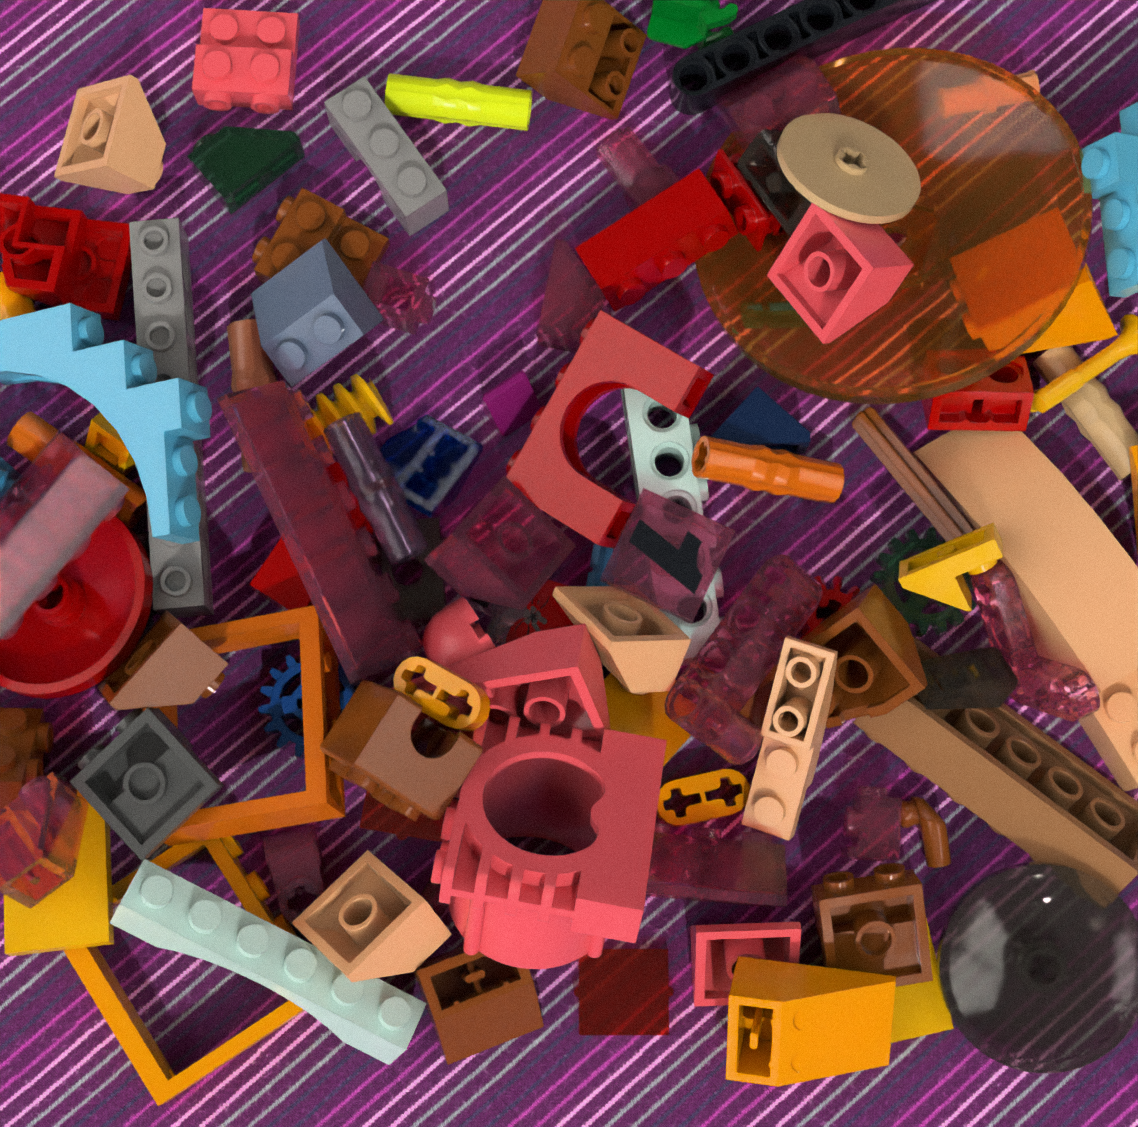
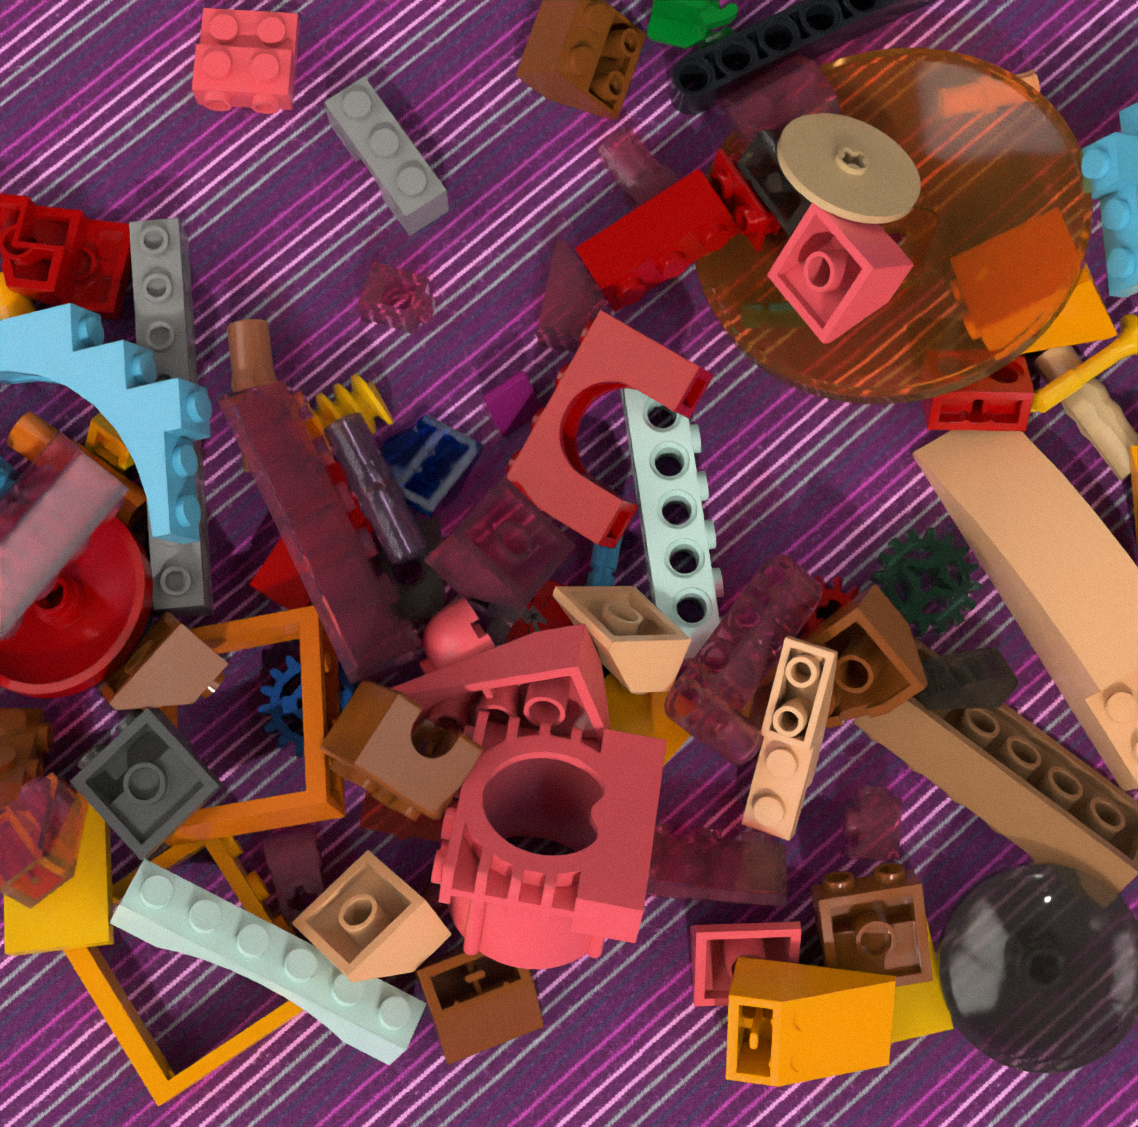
(112, 139): light nougat slope -> none
(243, 161): clear green slope -> none
(306, 223): dark orange plate -> none
(311, 312): sand blue slope -> none
(447, 683): light orange beam -> none
(458, 101): neon yellow axle -> none
(624, 992): clear red piece -> none
(667, 555): clear pink tile -> none
(699, 785): light orange beam -> none
(764, 423): dark blue slope -> none
(767, 469): orange axle -> none
(910, 475): dark orange axle -> none
(932, 827): dark orange arm -> none
(940, 569): yellow slope -> none
(1041, 681): clear pink beam -> none

